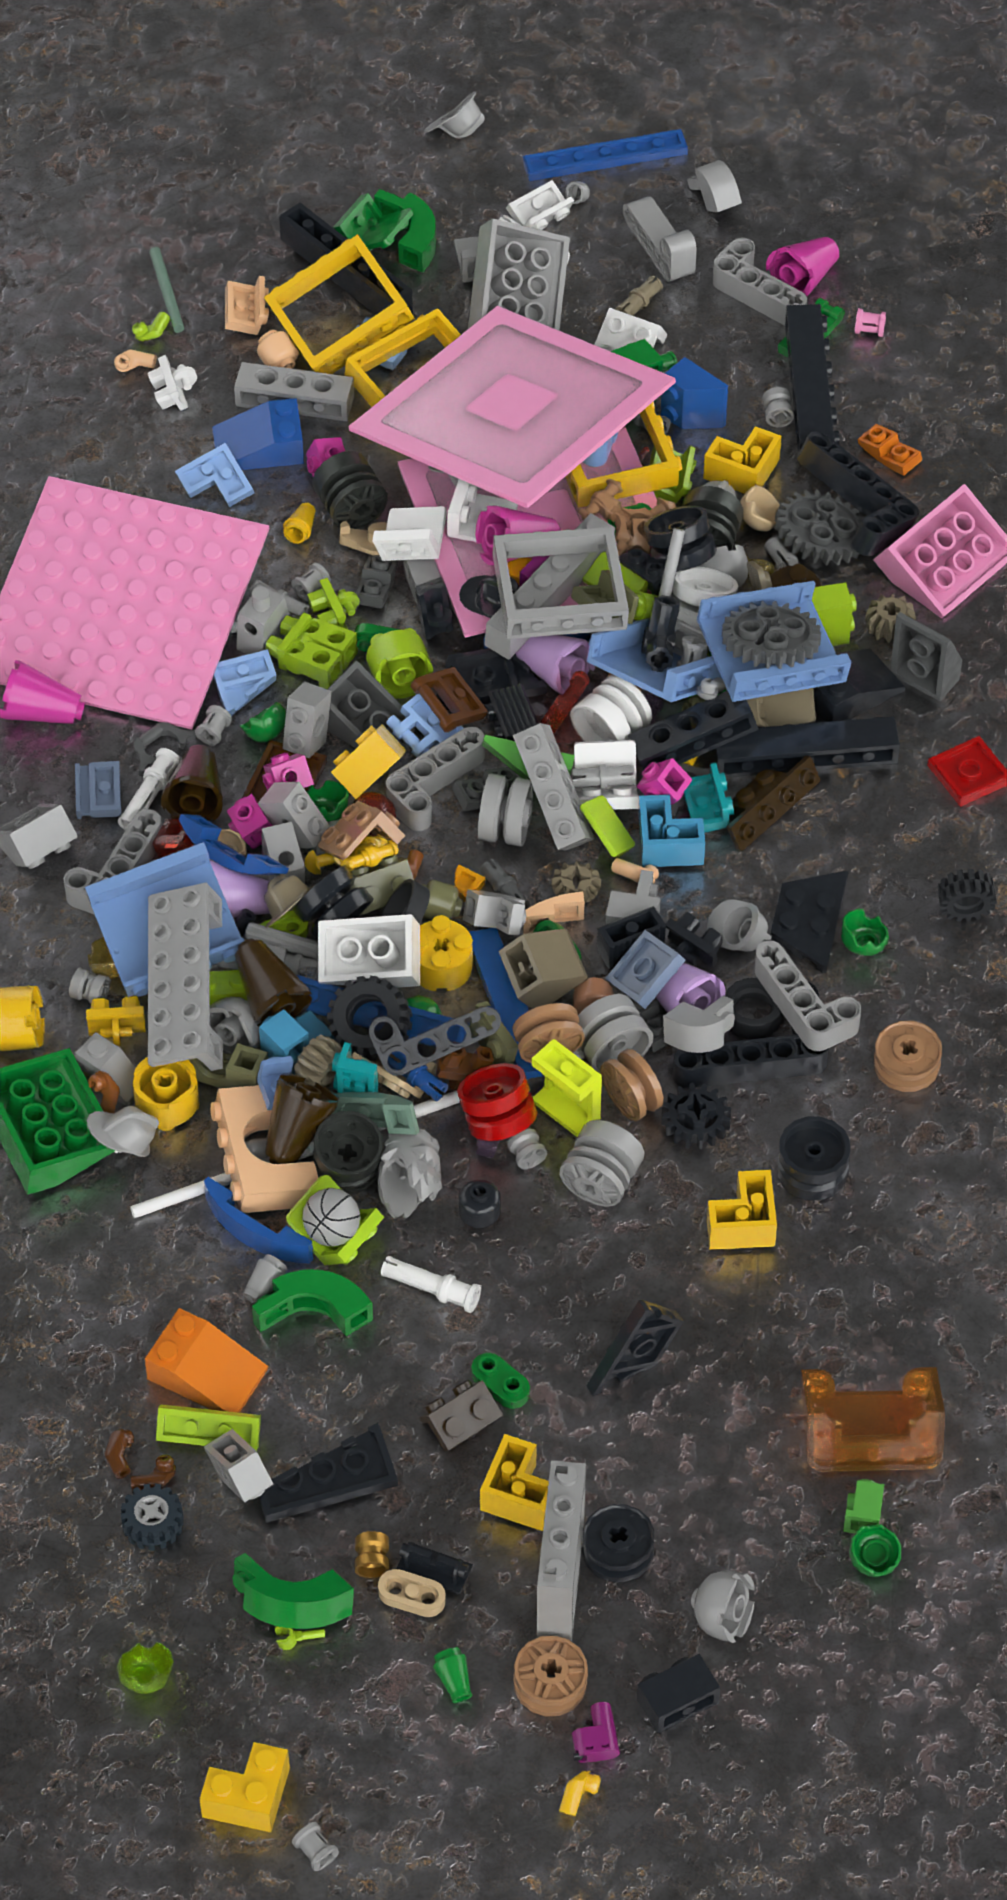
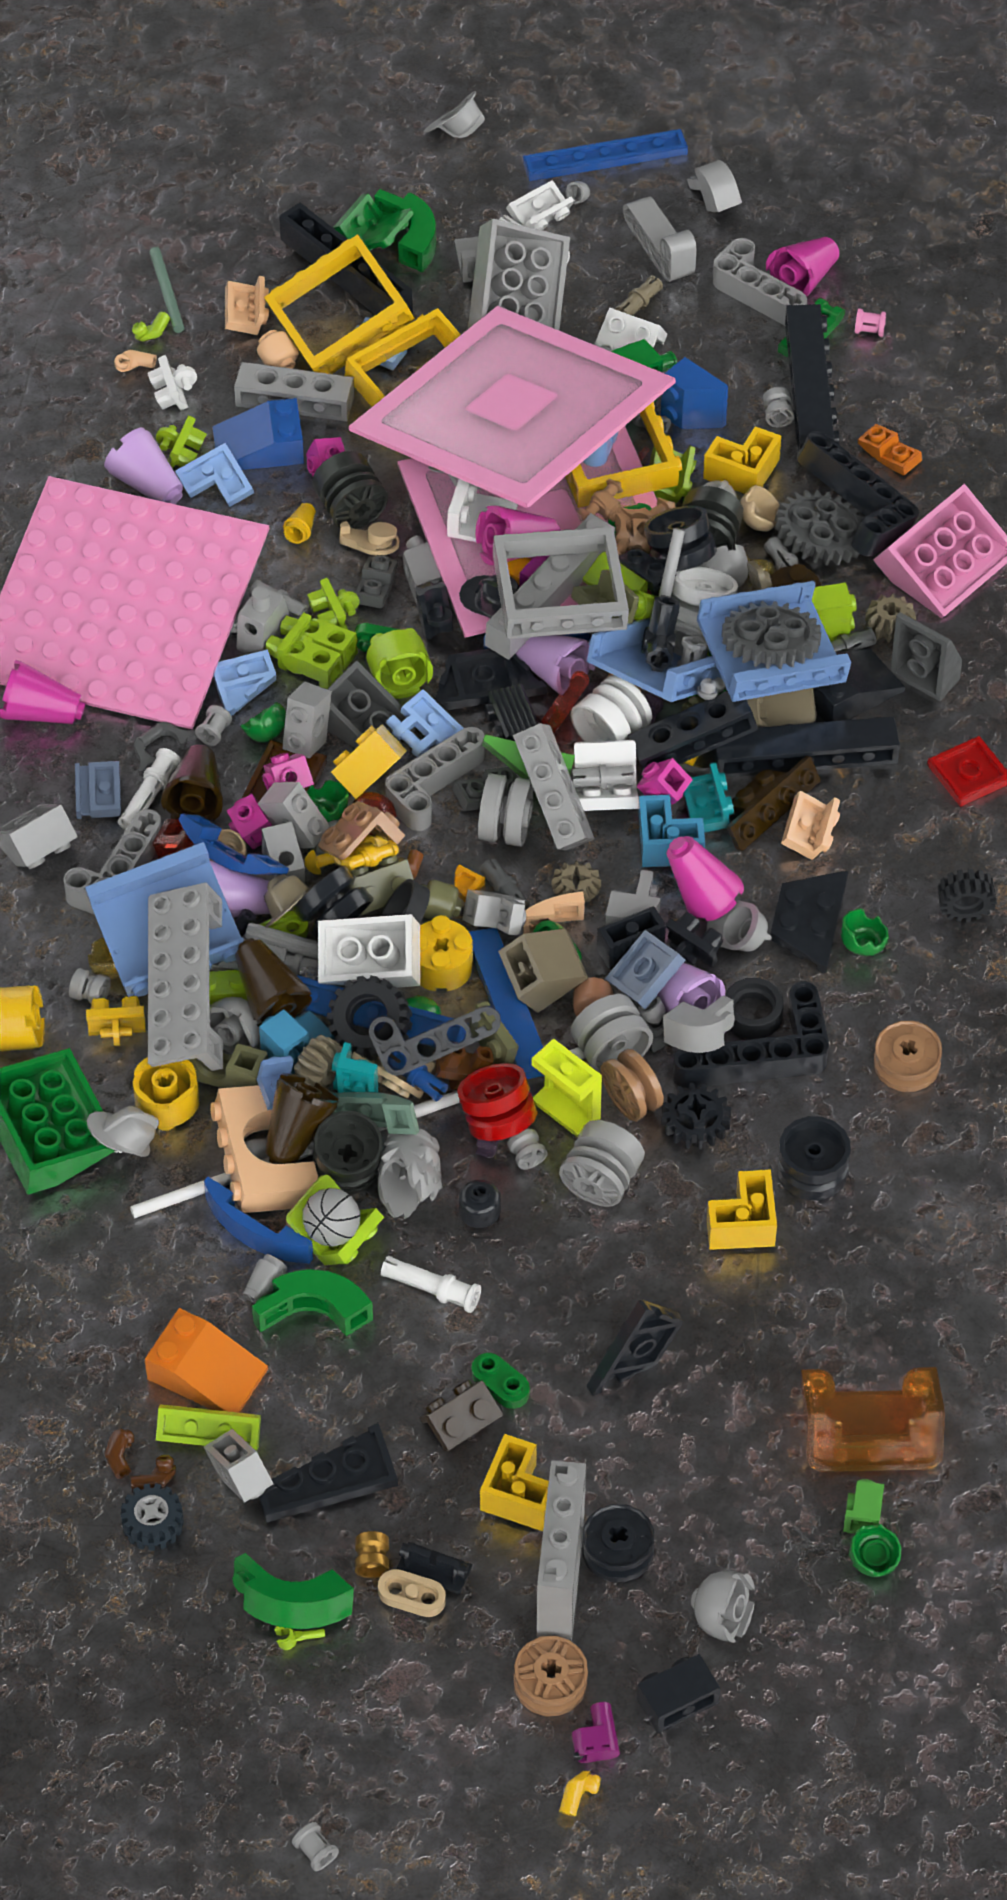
(103, 1055): light grey slope -> none
(108, 1088): dark orange arm -> none
(144, 467): none -> lavender cone
(145, 1668): clear neon green hair -> none
(171, 439): none -> lime hips
(249, 1797): yellow brick -> none
(309, 581): light grey bush -> none
(411, 534): white bracket -> none
(453, 1673): green cone -> none
(454, 693): reddish brown plate -> none
(544, 1024): medium nougat wheel -> none
(607, 826): lime slope -> none
(632, 870): light nougat arm -> none
(654, 1011): none -> light grey hinge
(702, 879): none -> dark pink cone
(801, 1003): light grey beam -> none
(810, 825): none -> light nougat bracket
(854, 641): none -> dark grey pin

